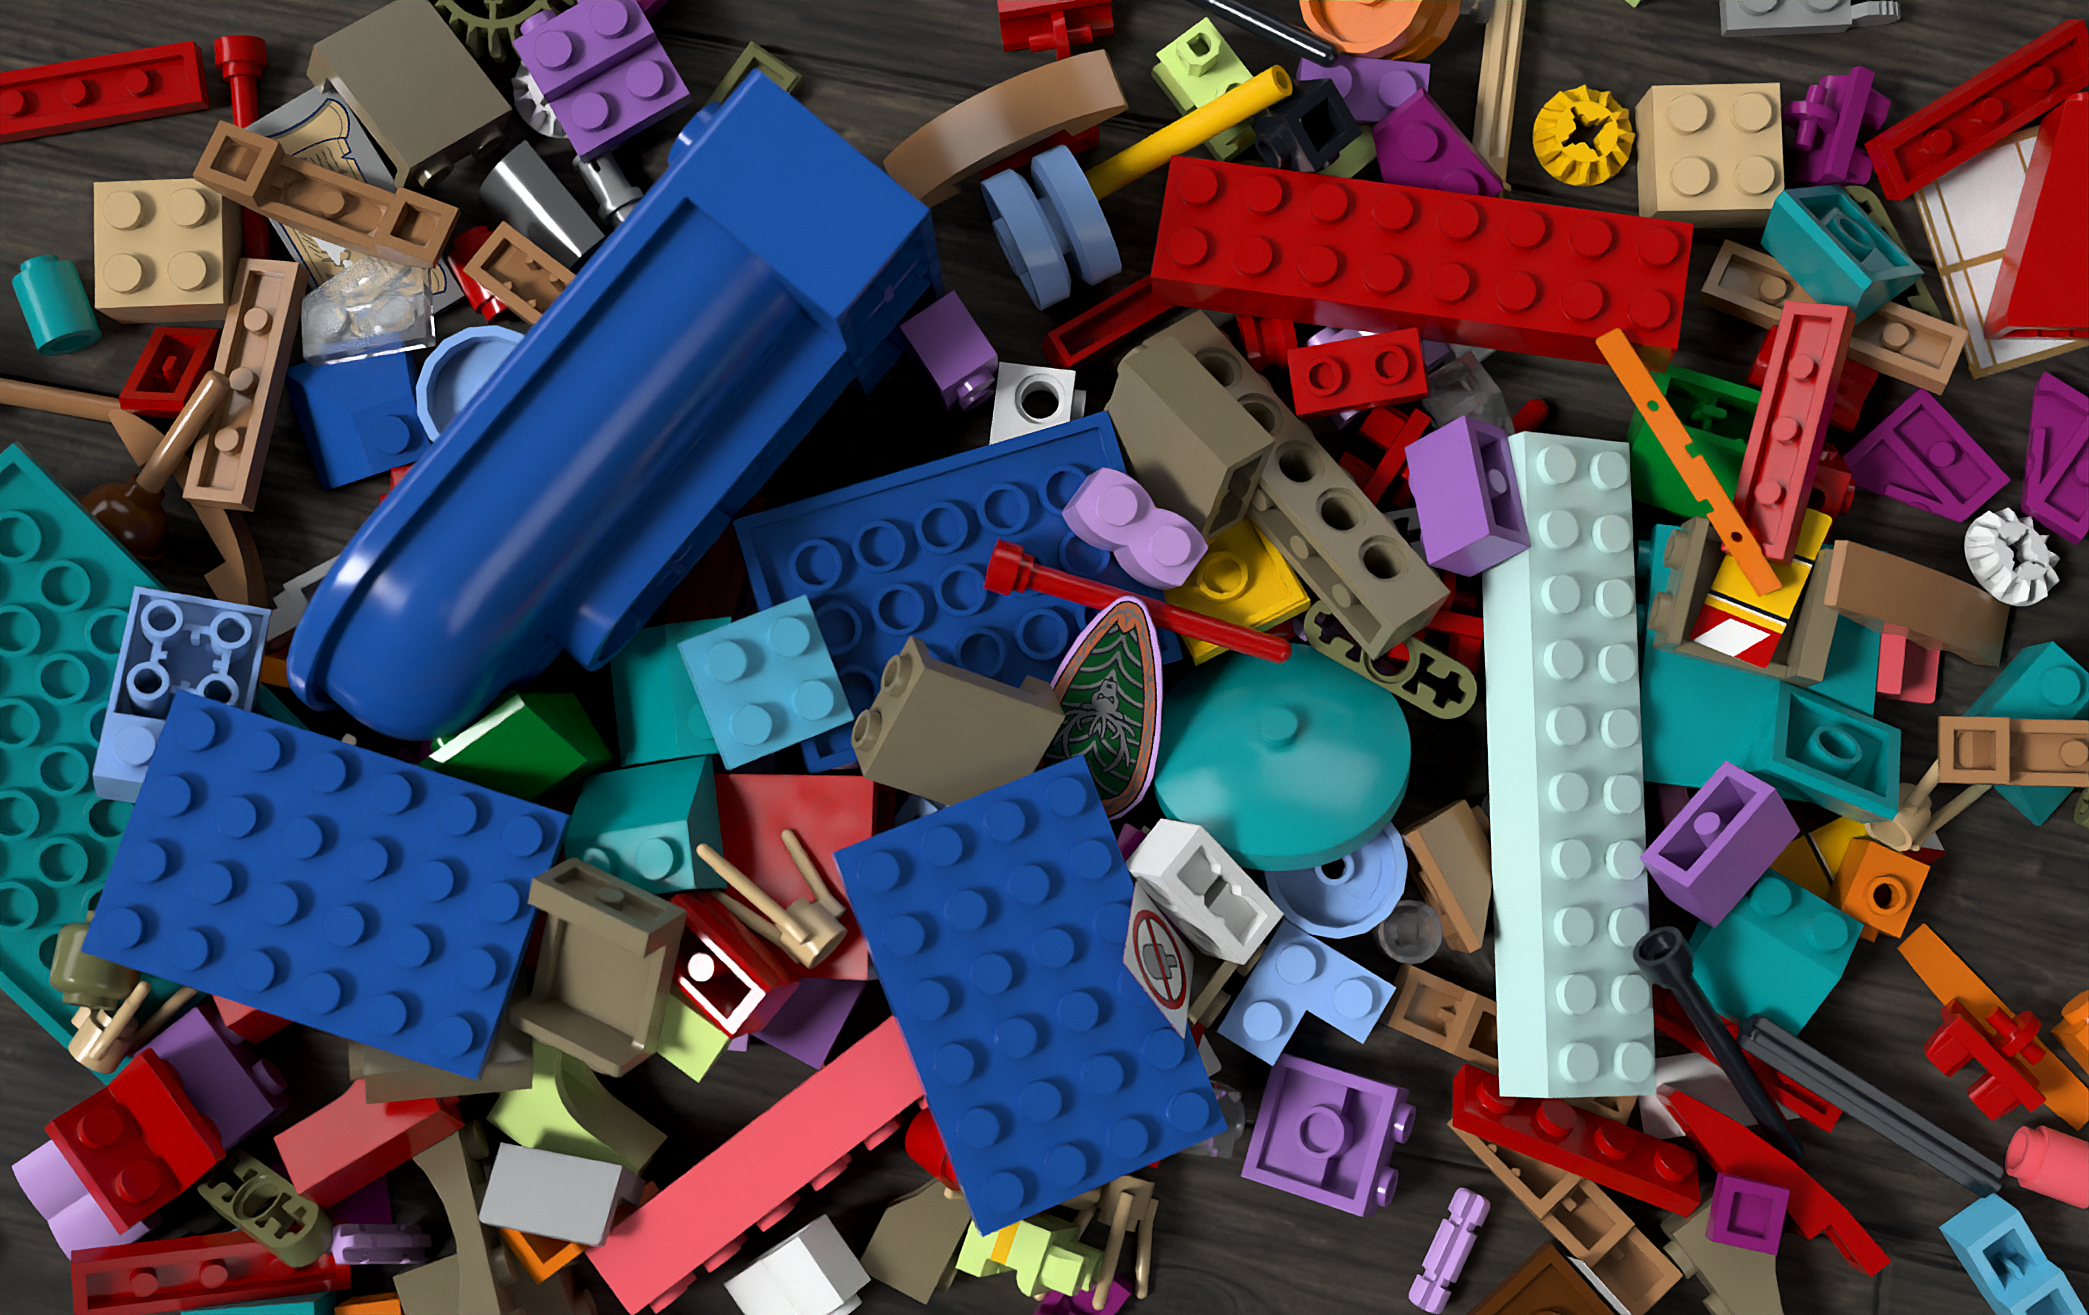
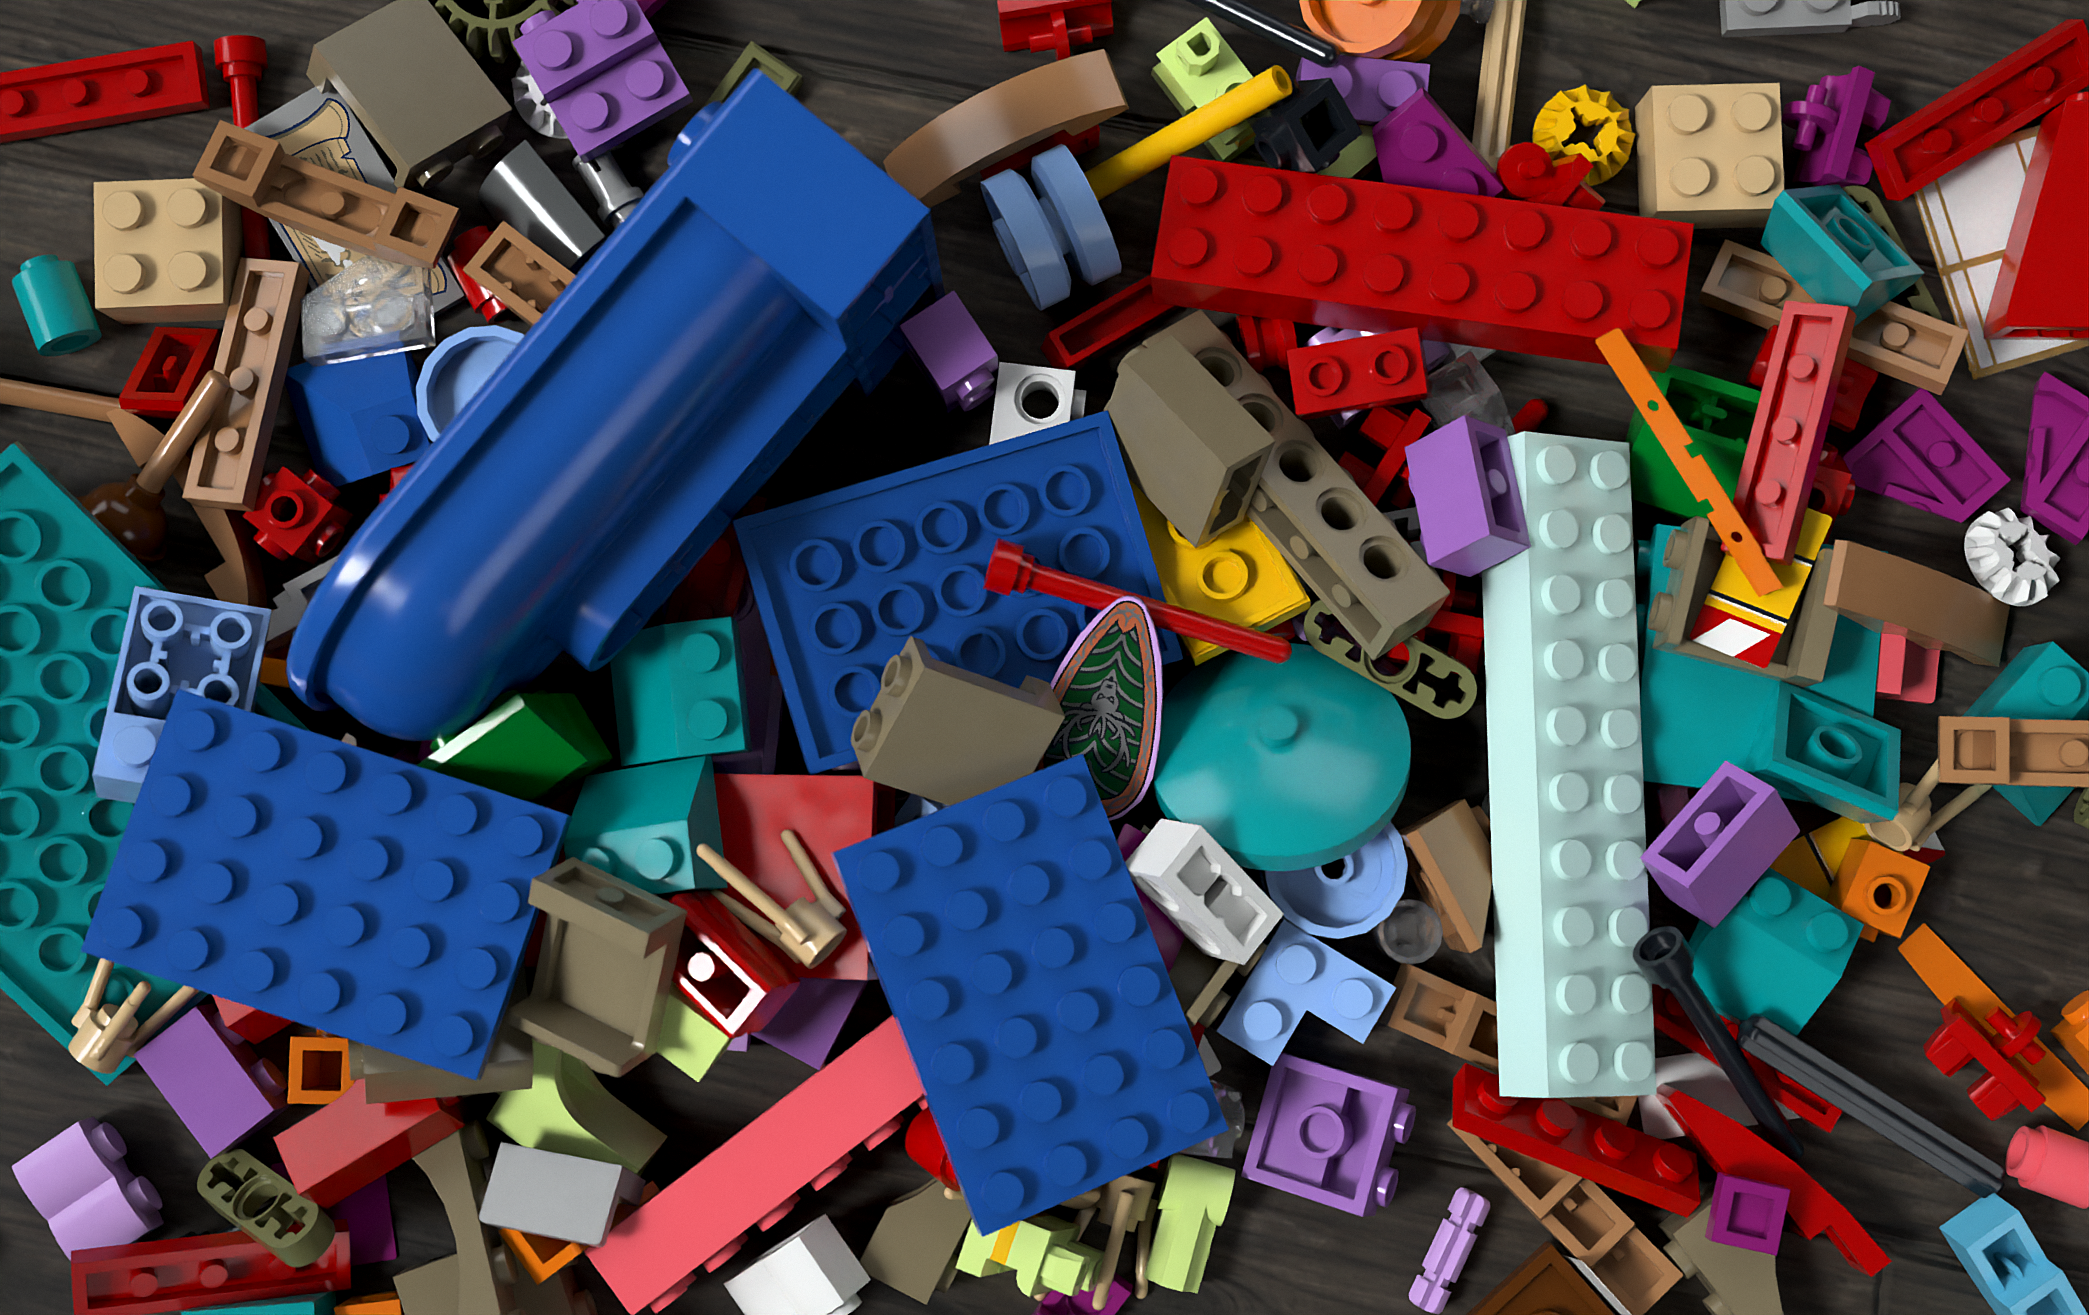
(87, 978): olive head -> none
(138, 1141): red bracket -> none
(318, 517): none -> red brick
(318, 1068): none -> orange brick
(378, 1244): lavender axle -> none
(765, 682): medium azure plate -> none
(1147, 541): lavender brick -> none
(1158, 960): sticker -> none
(1191, 1206): none -> yellowish green piece
(1533, 177): none -> red hips

